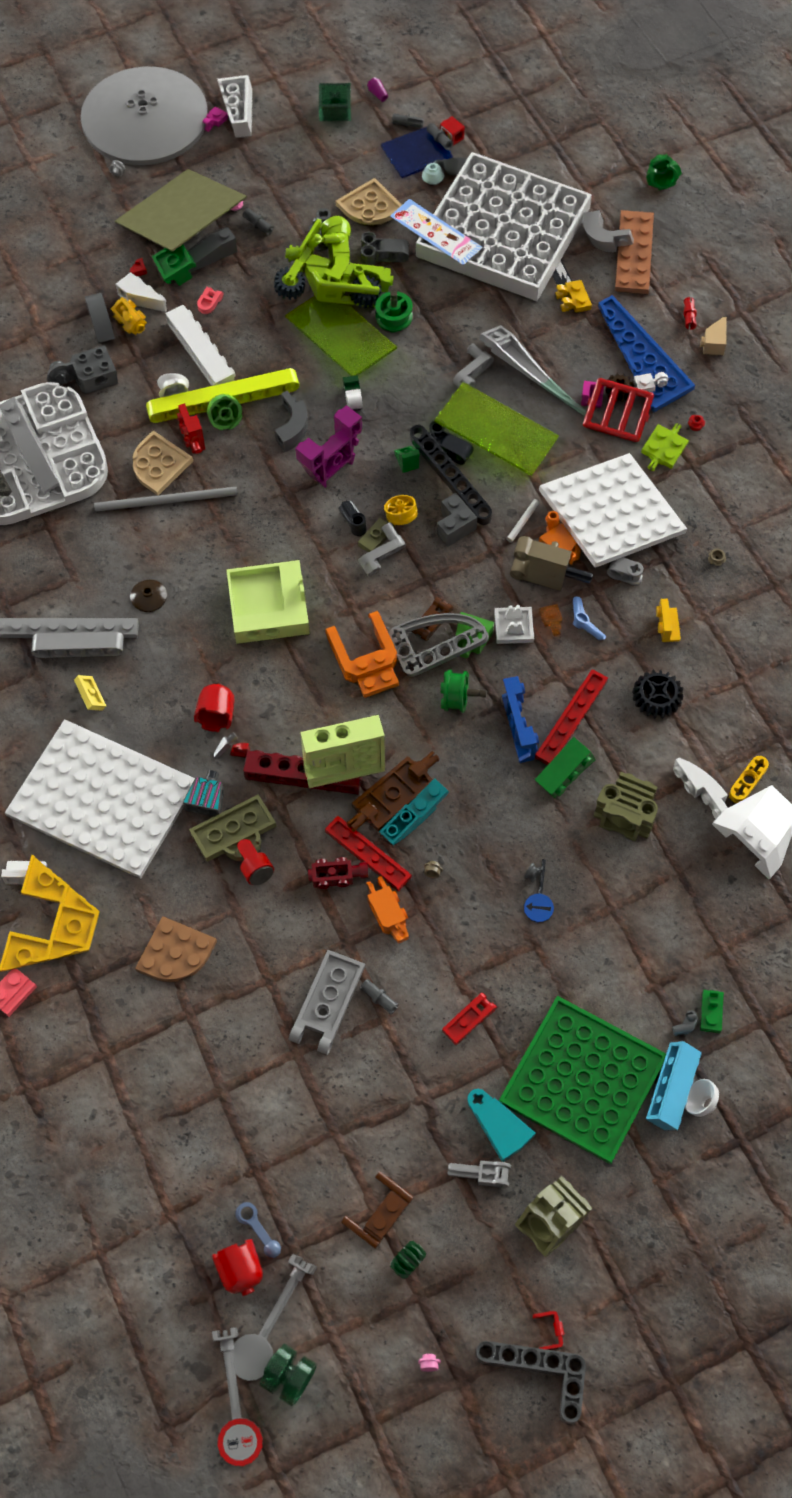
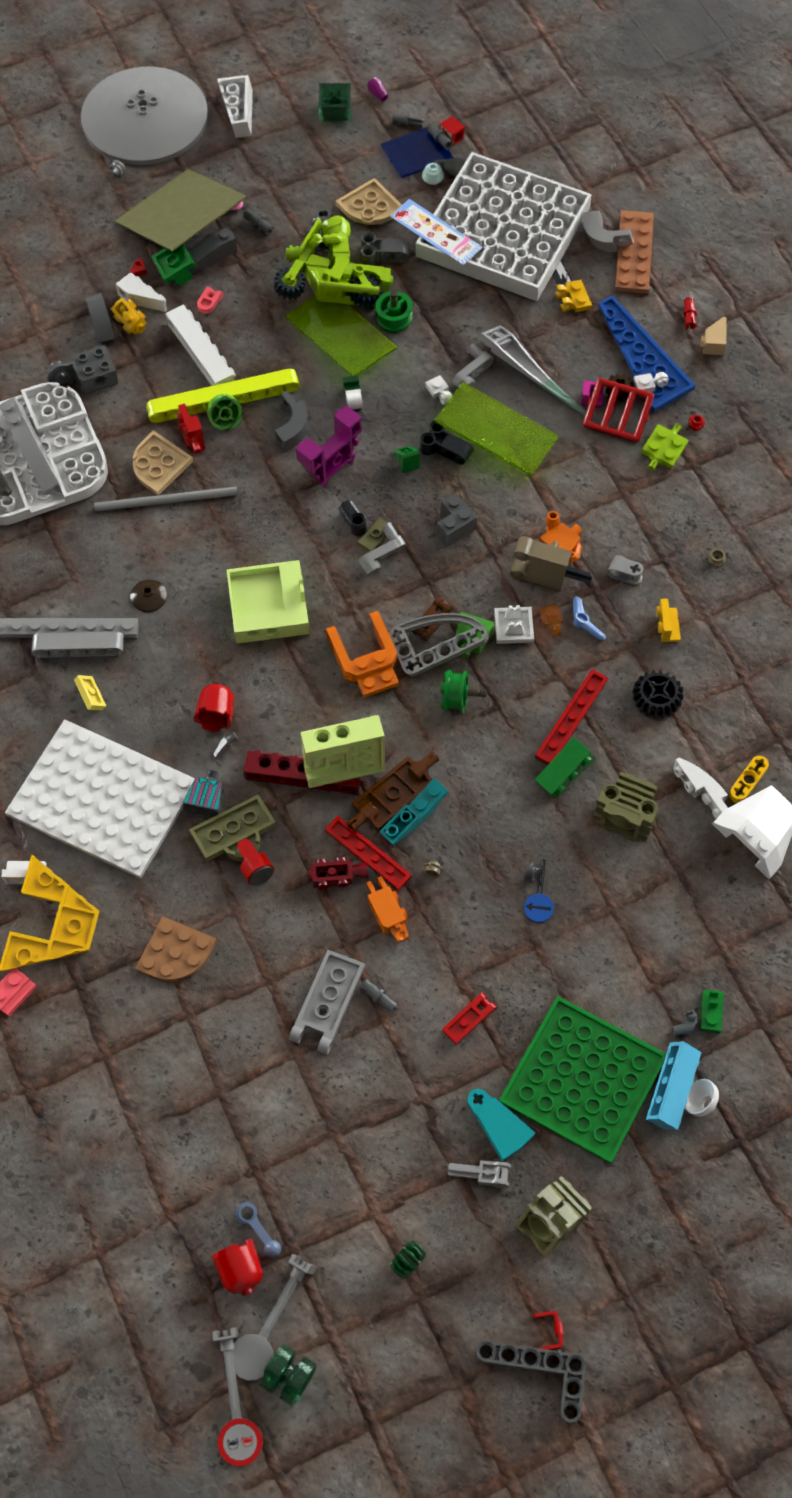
(172, 384): white piece -> none
(214, 118): dark pink plate -> none
(240, 749): red tile -> none
(384, 1216): reddish brown plate -> none
(401, 509): yellow wheel -> none
(429, 1363): bright pink plate -> none
(438, 387): none -> white plate
(447, 467): black beam -> none
(523, 520): white bar -> none
(523, 736): blue piece -> none
(612, 510): white plate -> none
(663, 172): green helmet -> none

